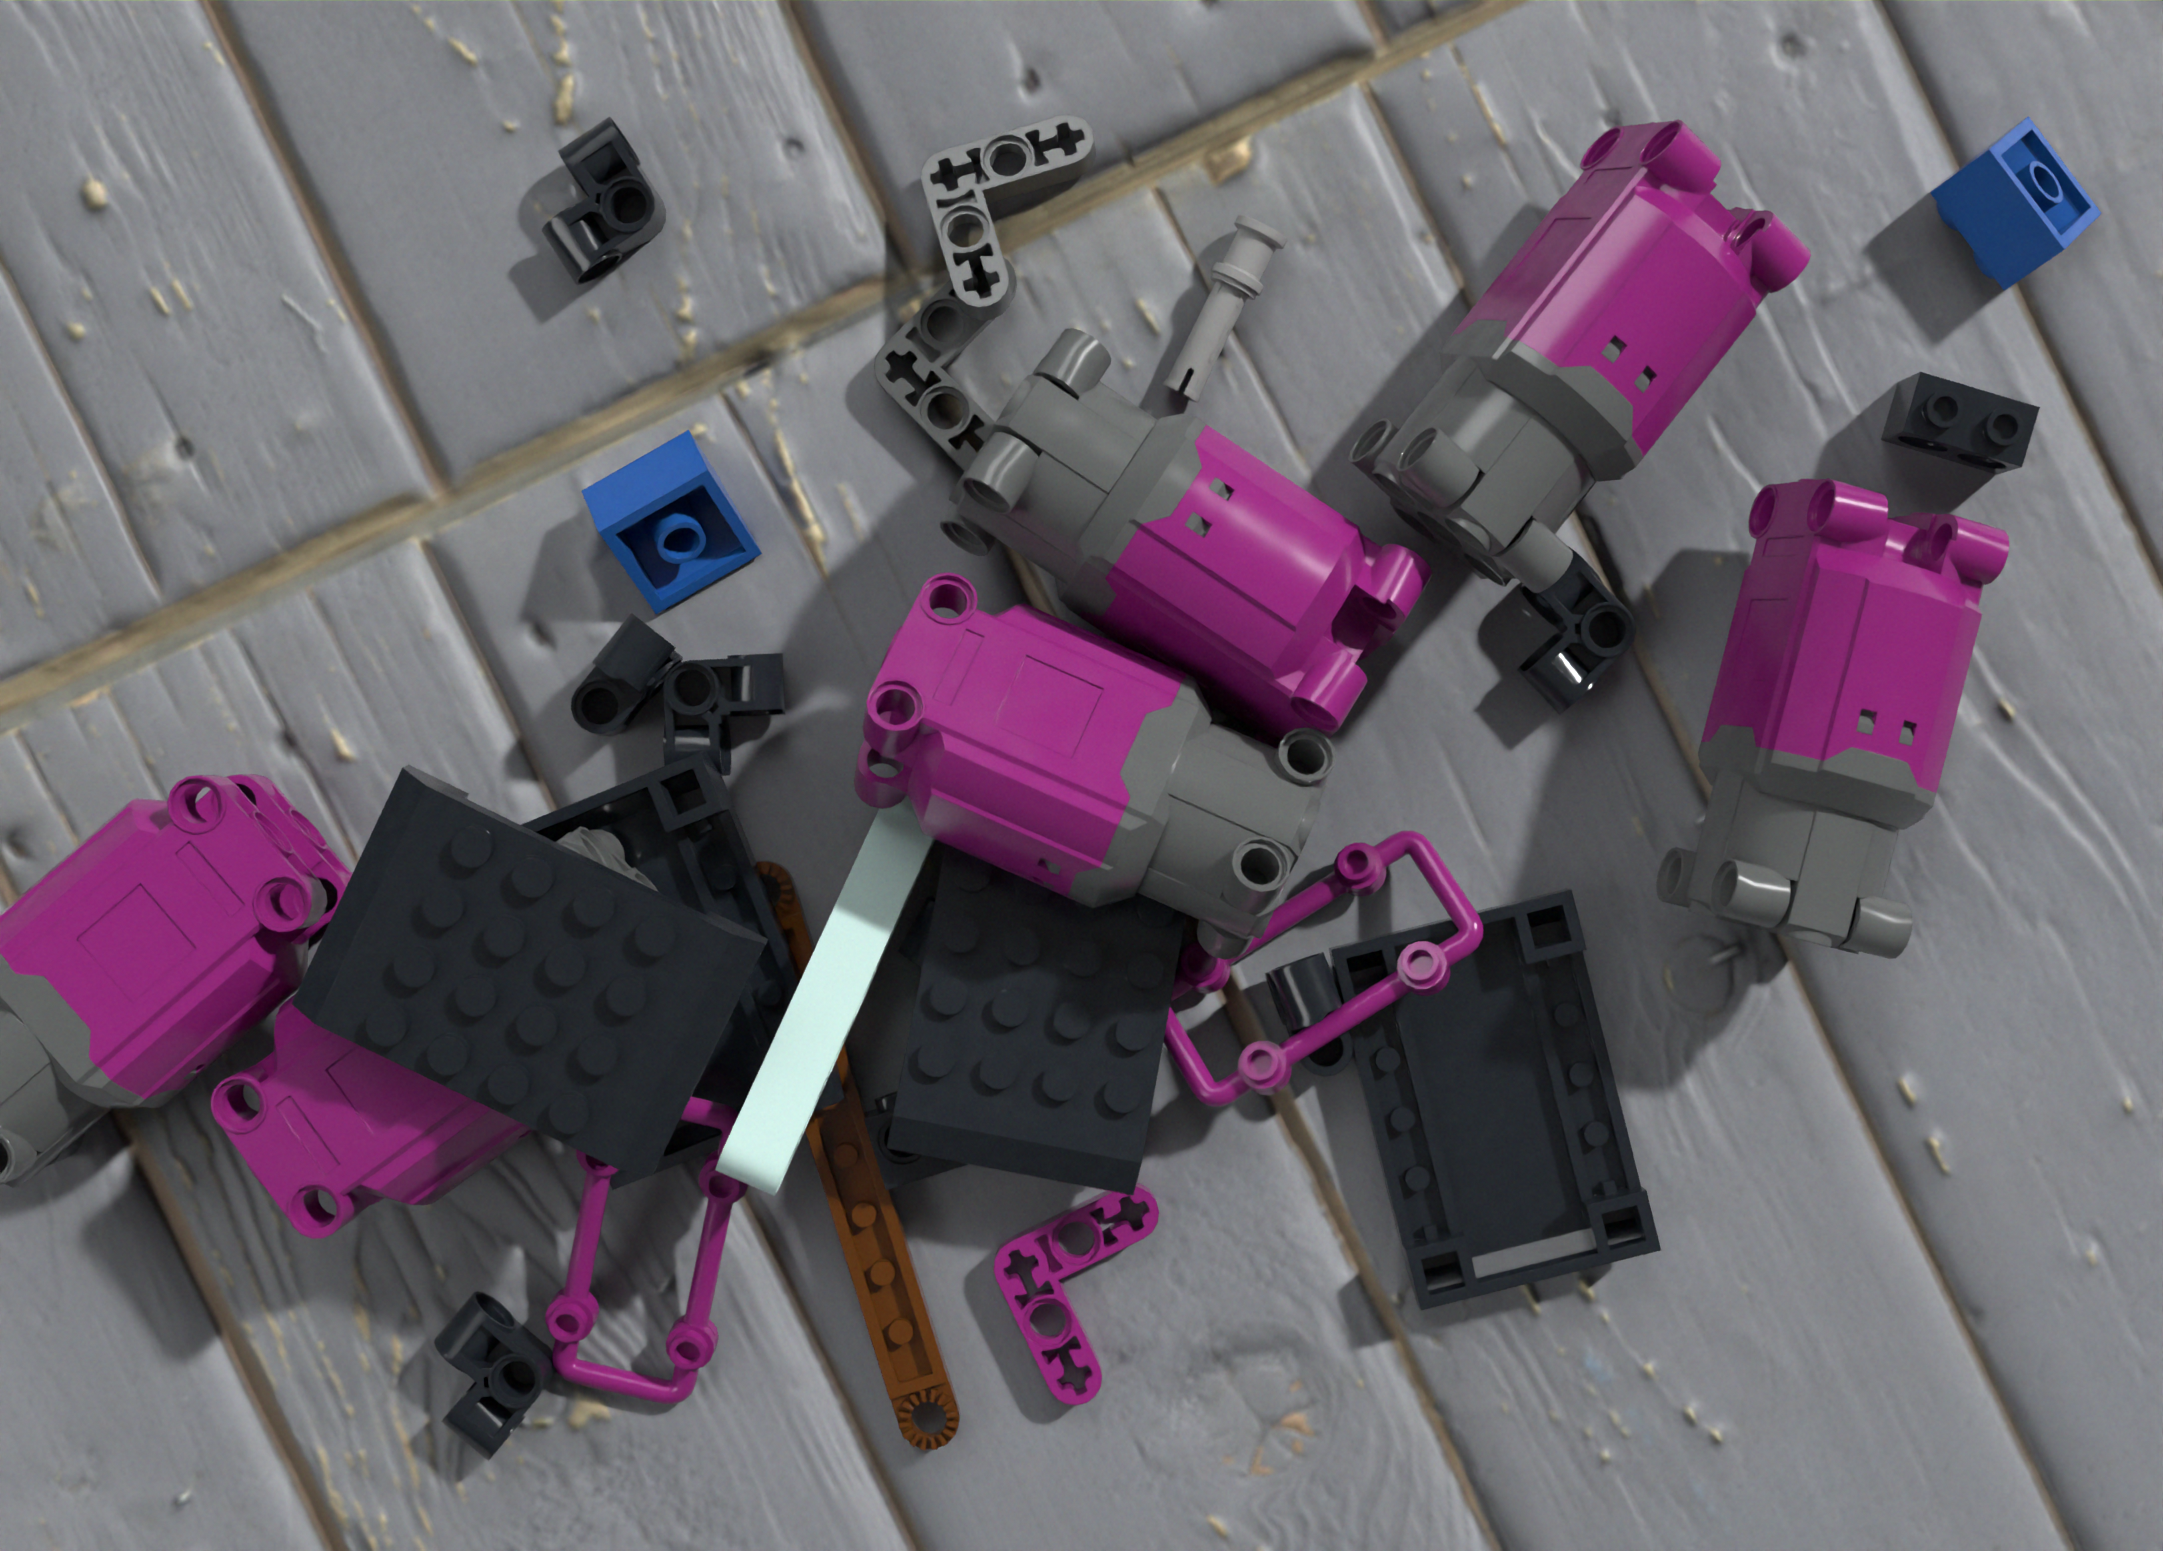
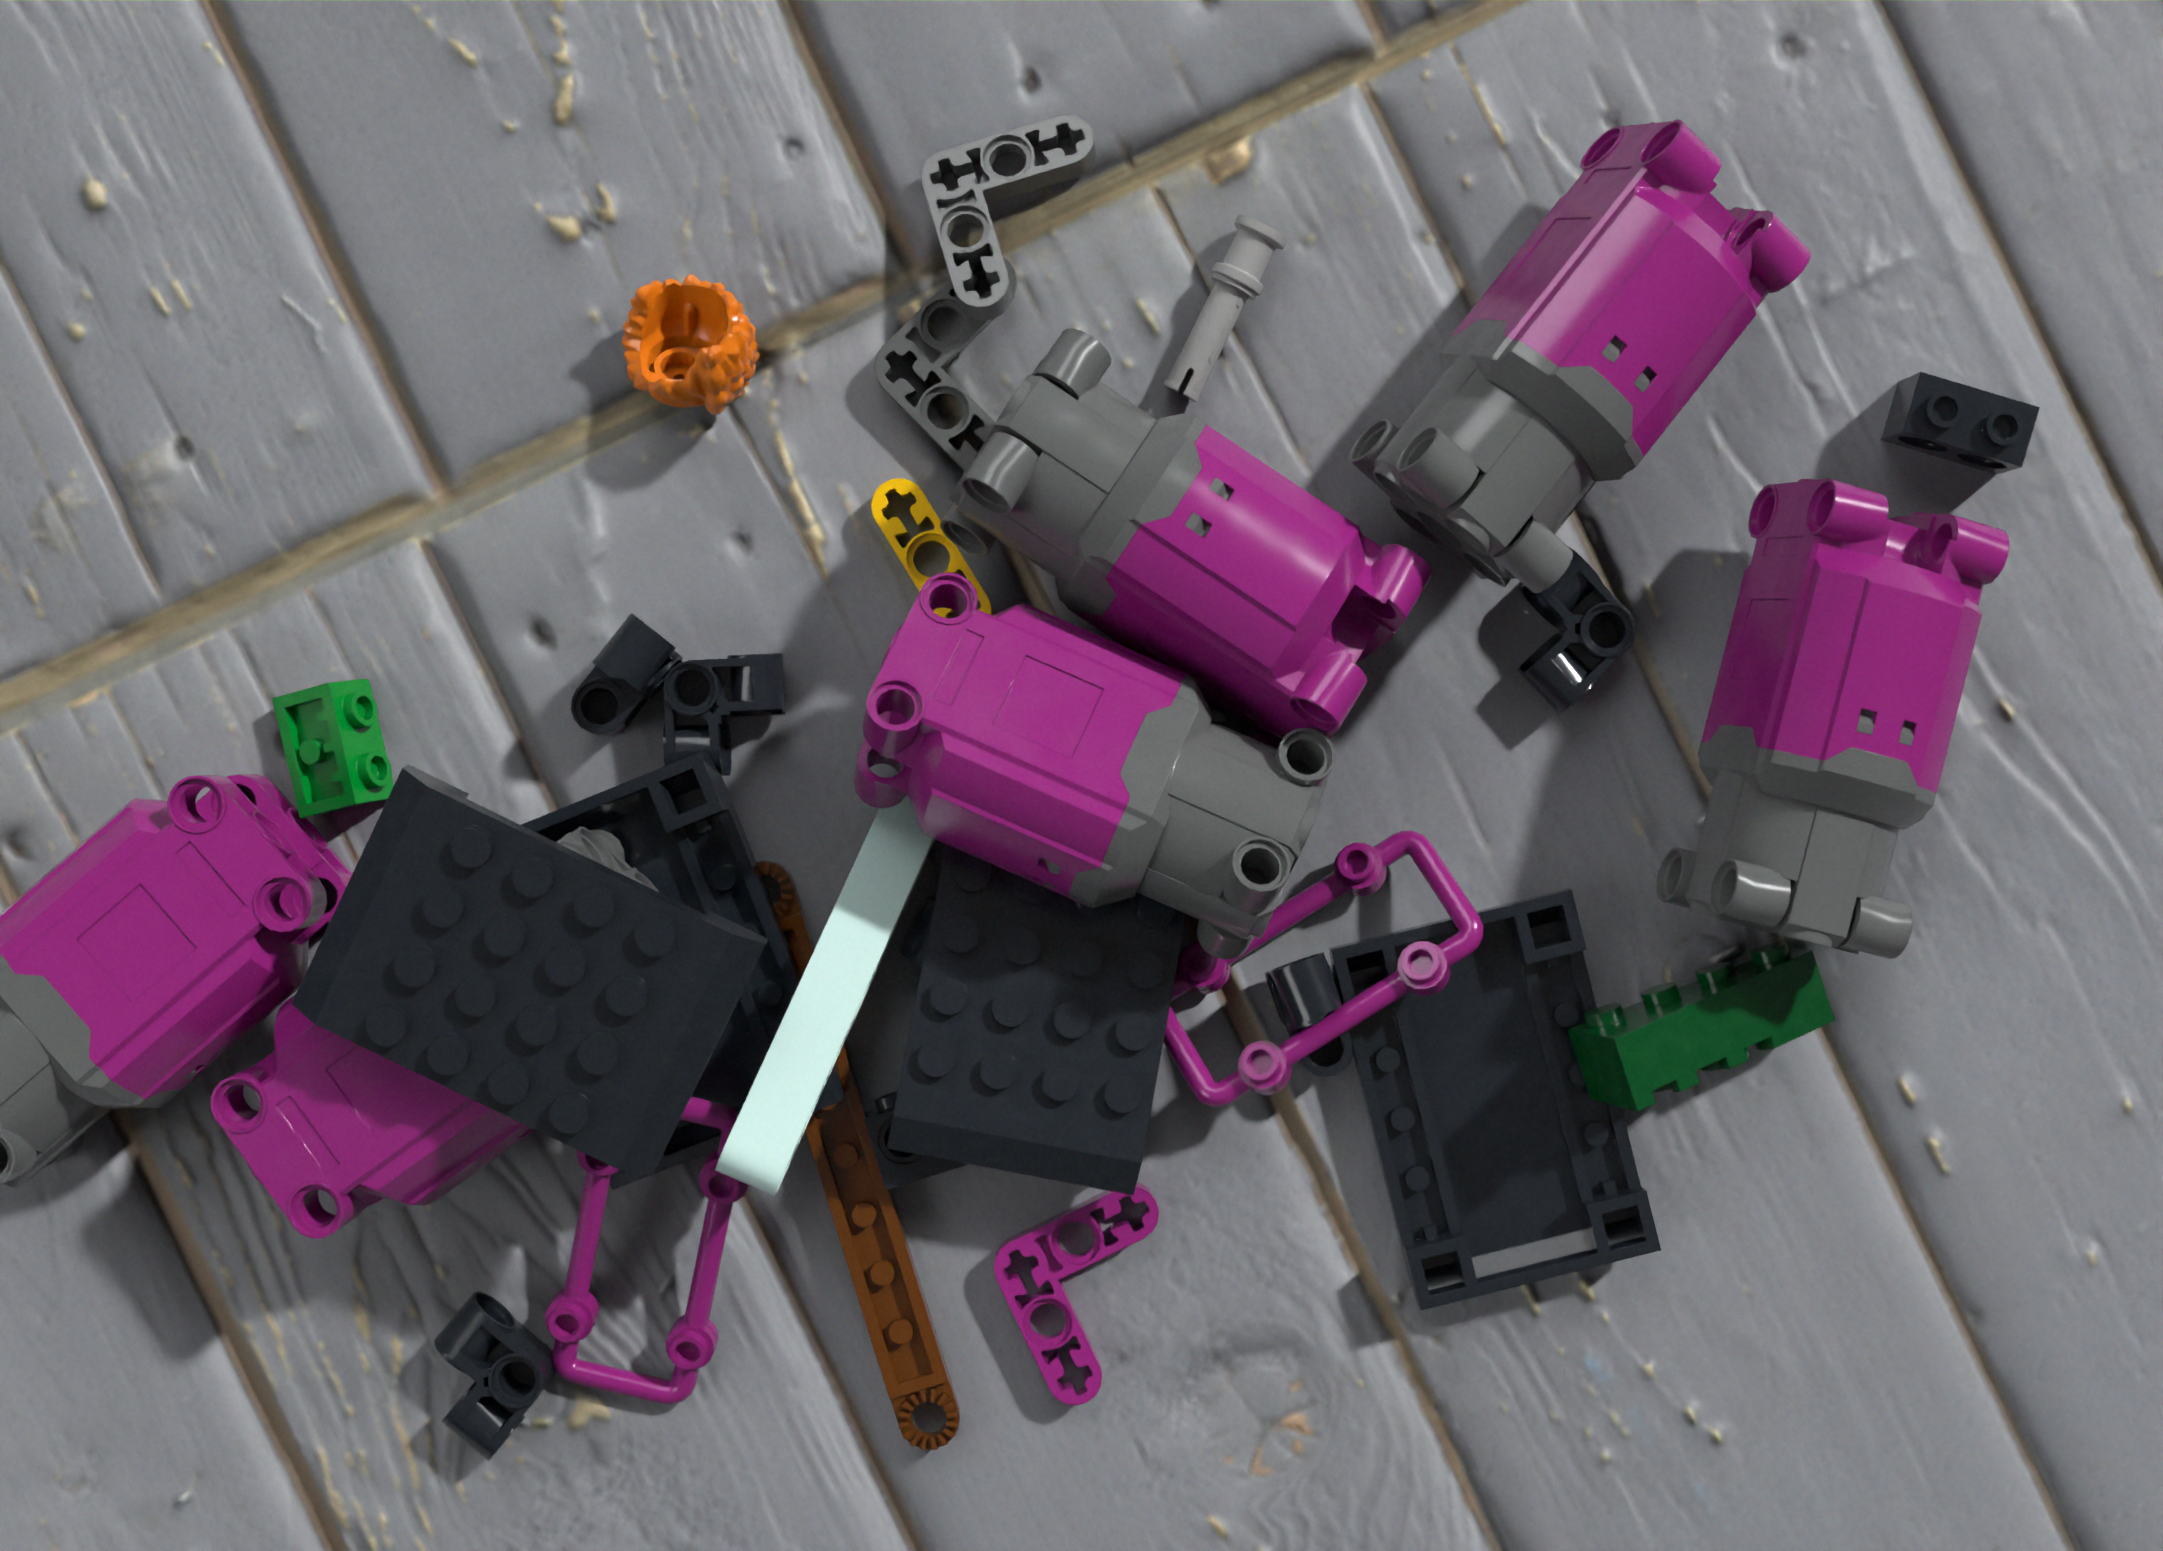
(333, 746): none -> green bracket
(591, 233): black piece -> none
(670, 522): blue slope -> none
(689, 344): none -> orange hair
(921, 512): none -> yellow beam
(1699, 1025): none -> dark green wedge
(2015, 204): blue slope -> none

